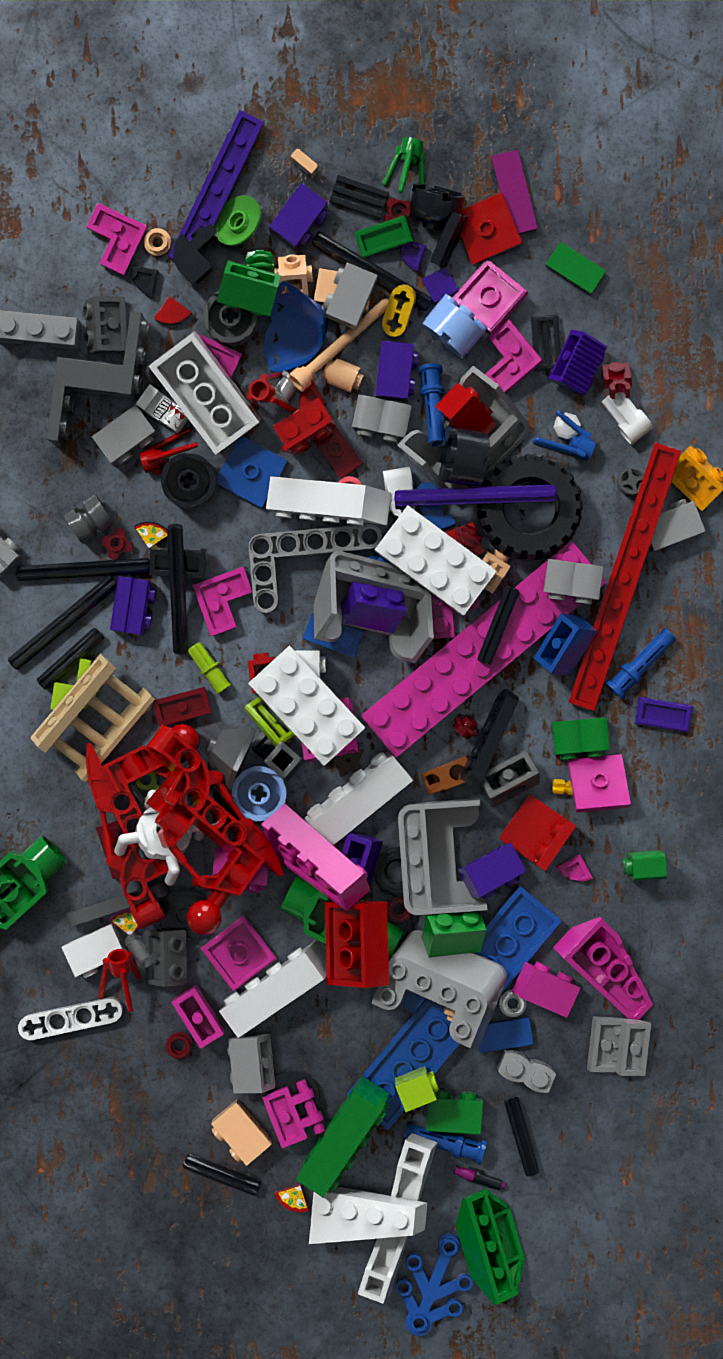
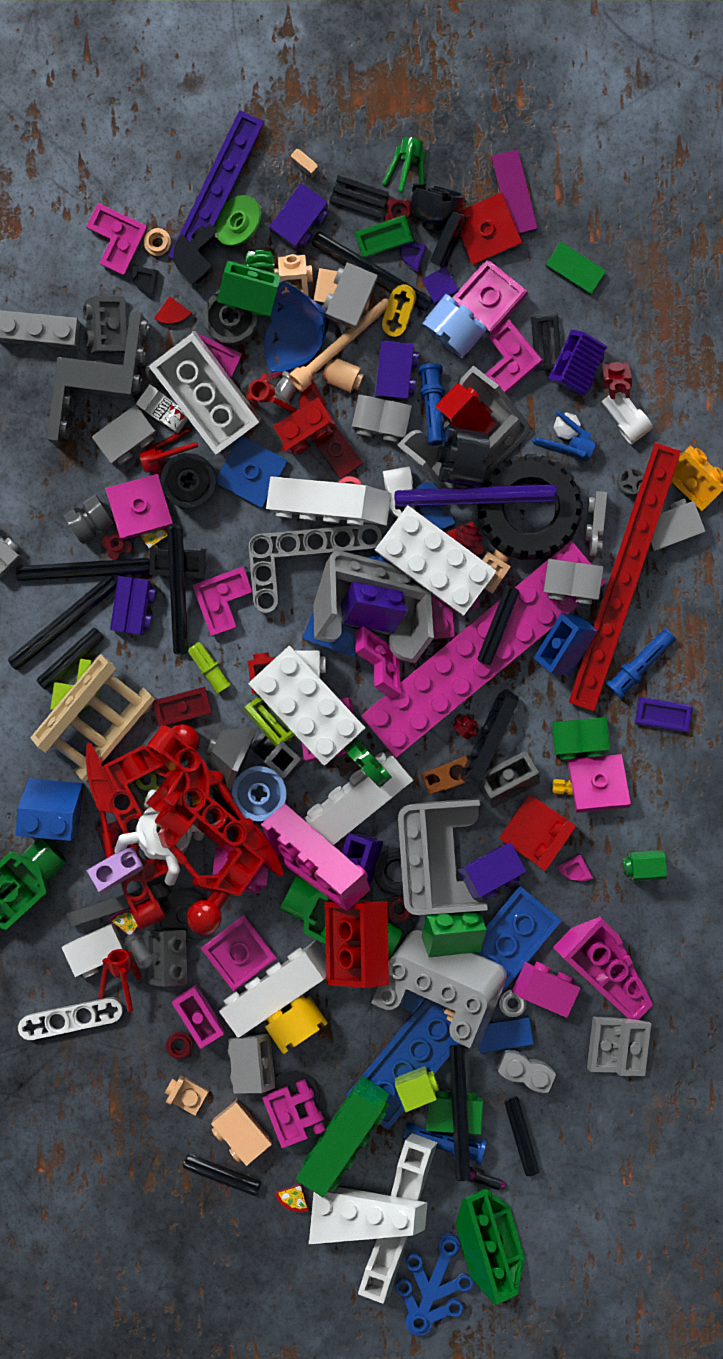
(50, 810): none -> blue slope
(115, 870): none -> lavender leg
(139, 507): none -> dark pink plate
(186, 1094): none -> light nougat bracket
(295, 1024): none -> yellow brick
(367, 762): none -> green plate
(385, 663): none -> dark pink plate
(459, 1111): none -> black axle
(593, 532): none -> light grey hinge

